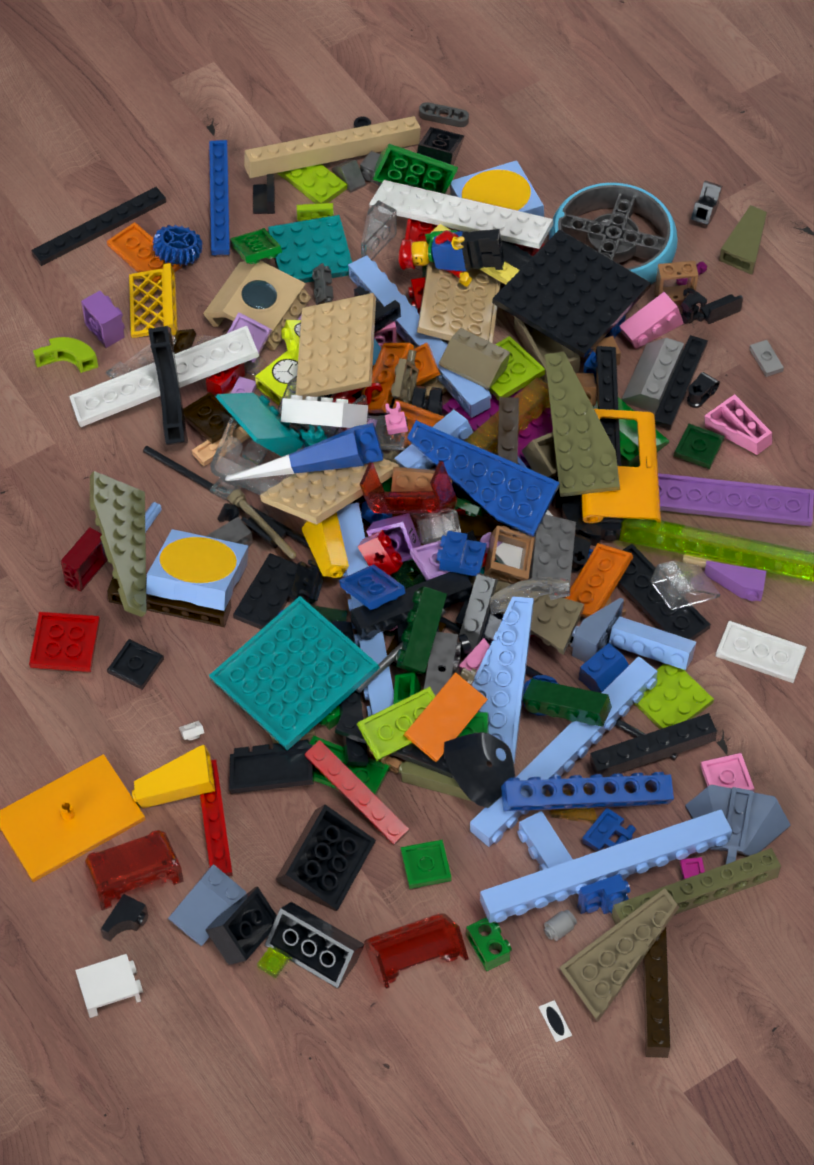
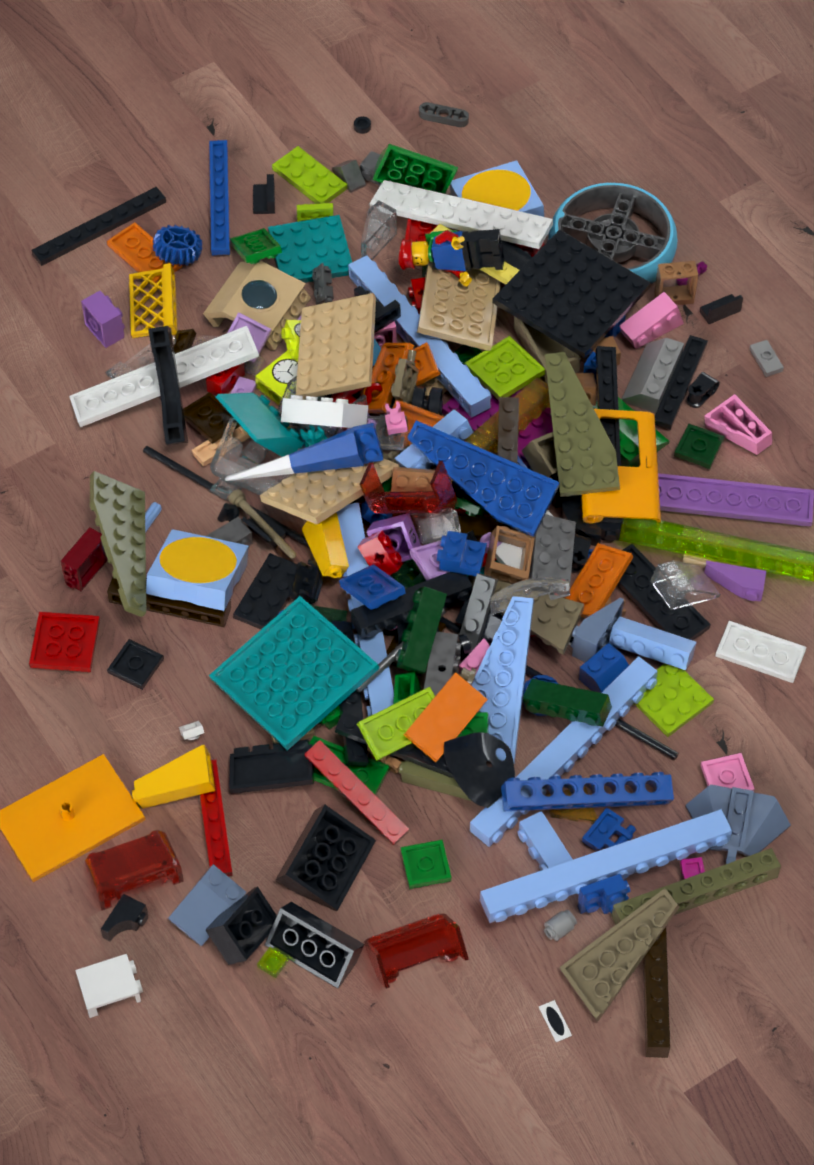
(67, 350): lime arch -> none
(331, 147): tan brick -> none
(440, 145): black slope -> none
(475, 358): dark tan slope -> none
(484, 944): green brick -> none
(654, 746): black brick -> none
(689, 306): black piece -> none
(707, 204): black brick -> none
(744, 241): olive slope -> none

